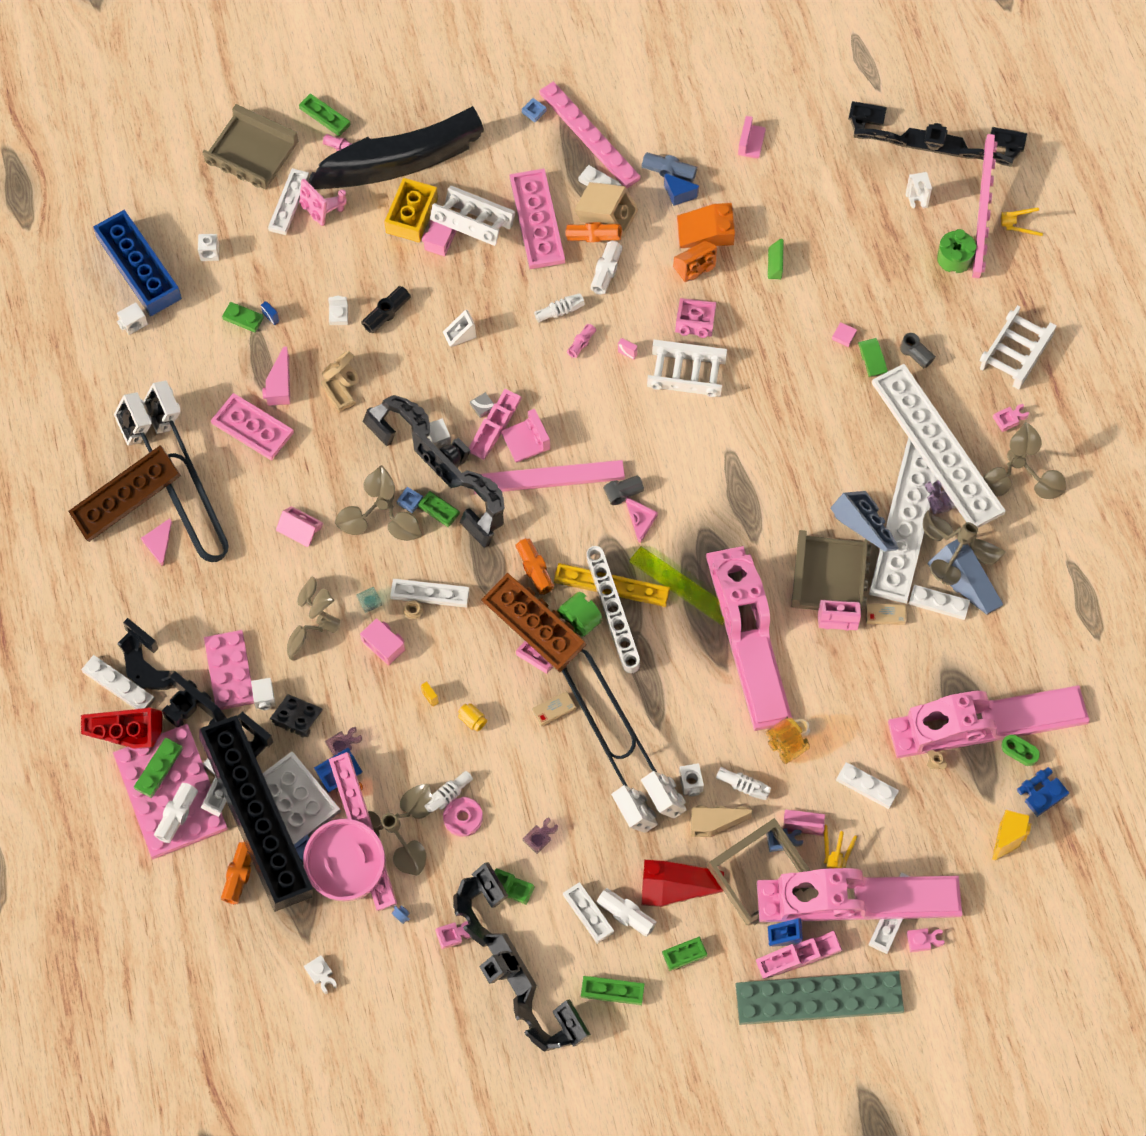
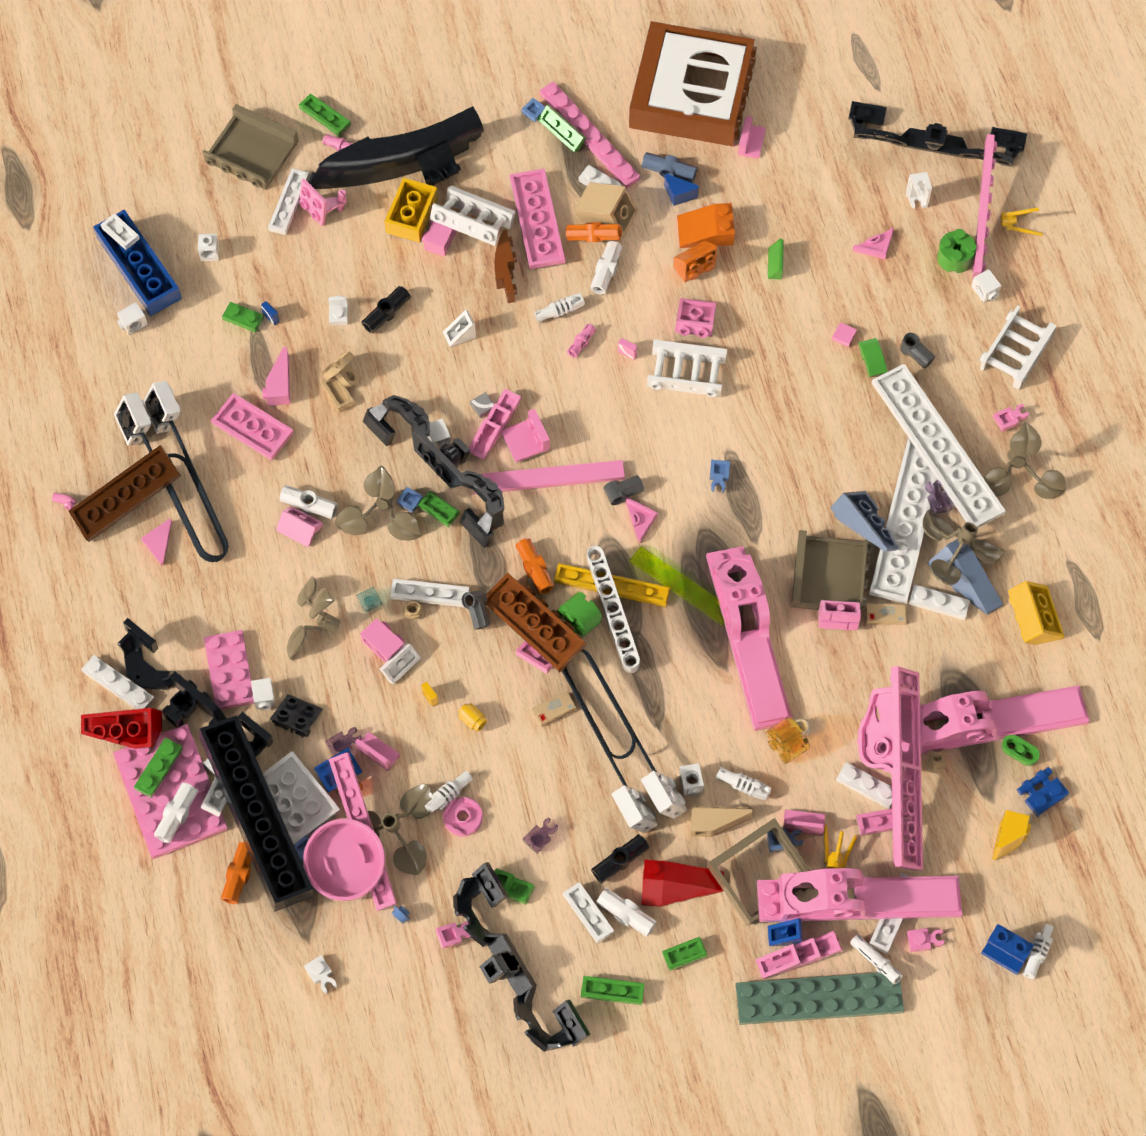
(67, 500): none -> bright pink arm
(120, 231): none -> white plate
(298, 498): none -> white piece
(377, 751): none -> bright pink panel
(400, 663): none -> white plate
(438, 164): none -> black hinge
(475, 603): none -> dark grey piece
(504, 265): none -> dark orange slope
(561, 128): none -> plate
(610, 866): none -> black piece
(669, 108): none -> door
(719, 473): none -> medium blue plate
(875, 822): none -> bright pink plate
(876, 245): none -> bright pink tile
(881, 748): none -> bright pink piece
(882, 965): none -> white pin
(986, 286): none -> white brick
(1007, 949): none -> blue panel
(1035, 613): none -> yellow slope
(1039, 951): none -> white hinge

